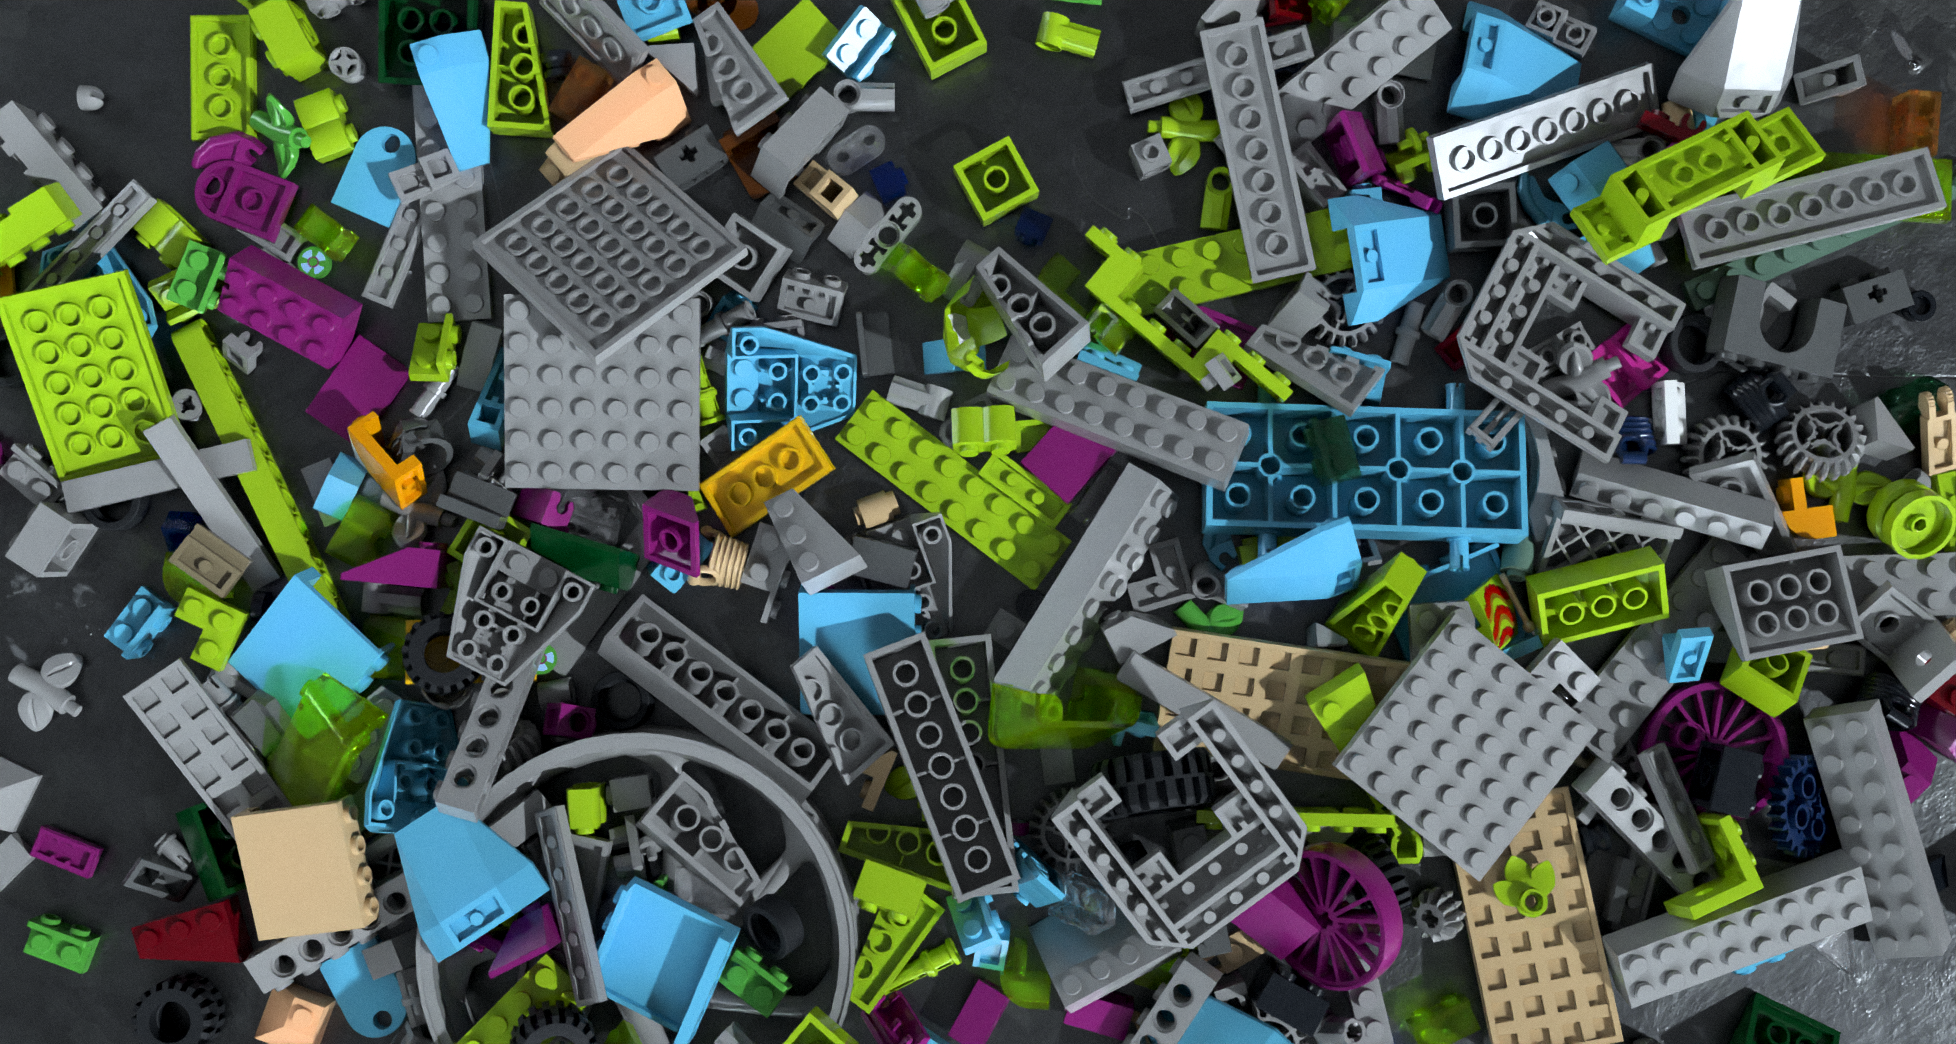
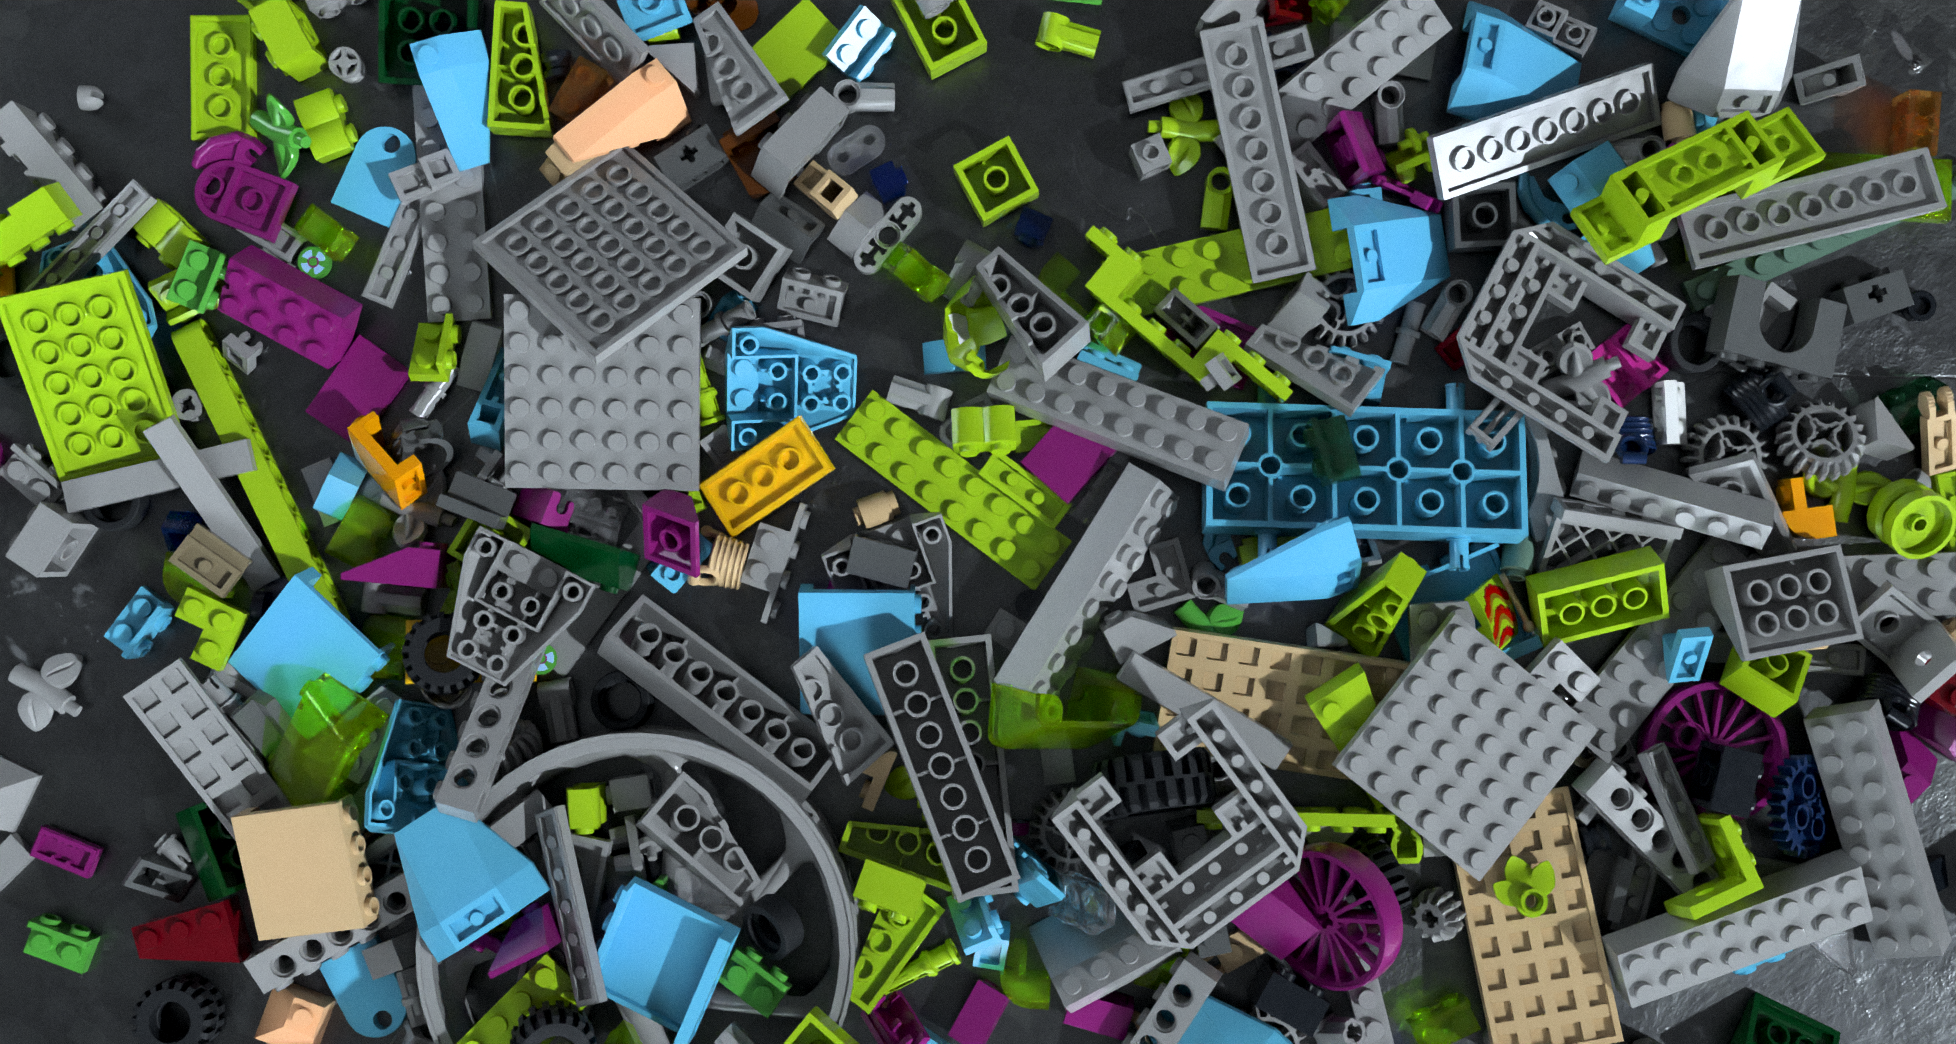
(558, 717): magenta brick -> none
(812, 544): light grey wedge -> none
(875, 344): dark grey panel -> none
(1230, 986): light grey tile -> none
(1658, 124): dark red plate -> none

